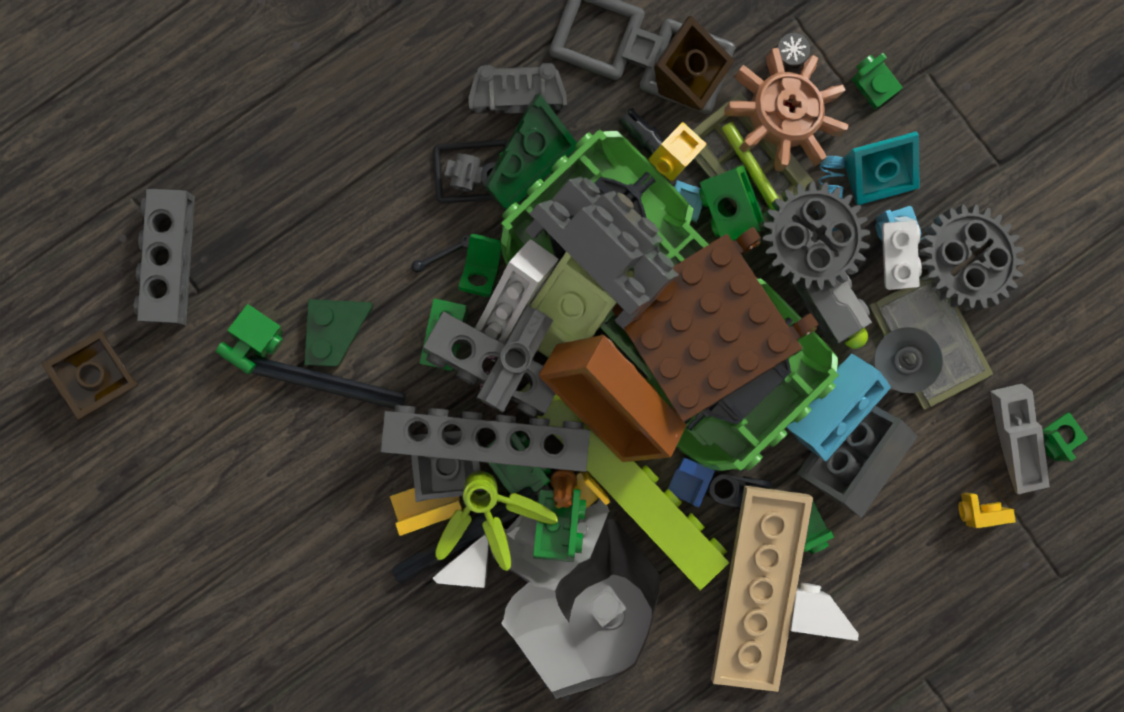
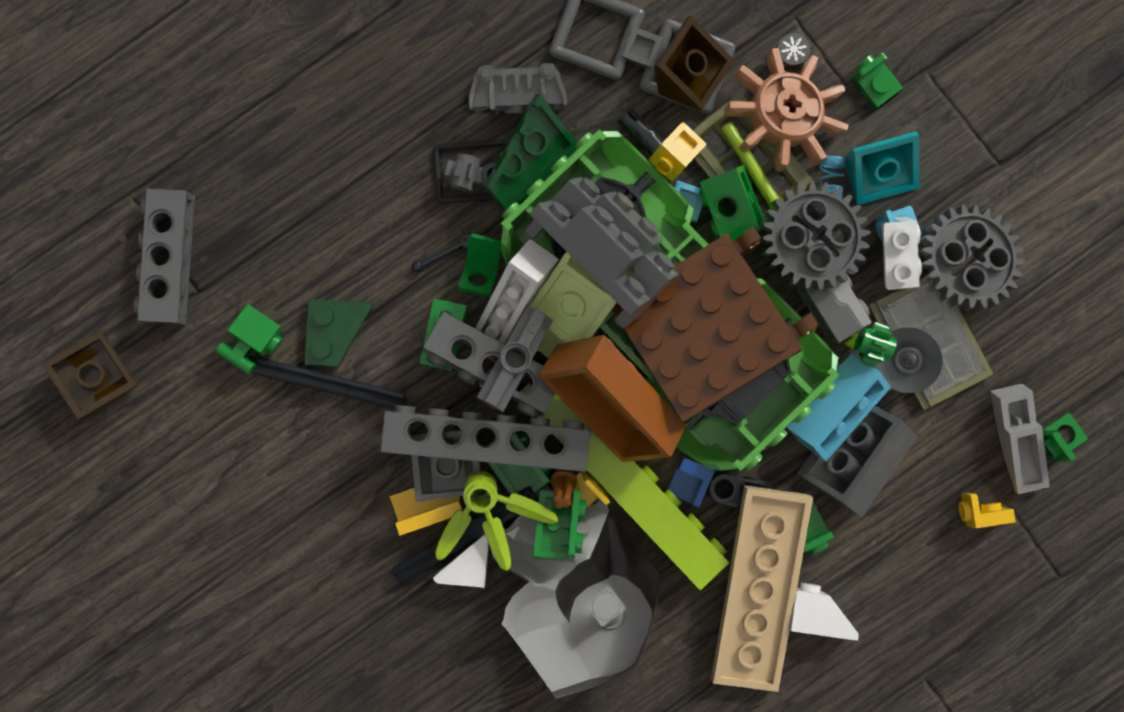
(875, 344): none -> green gear

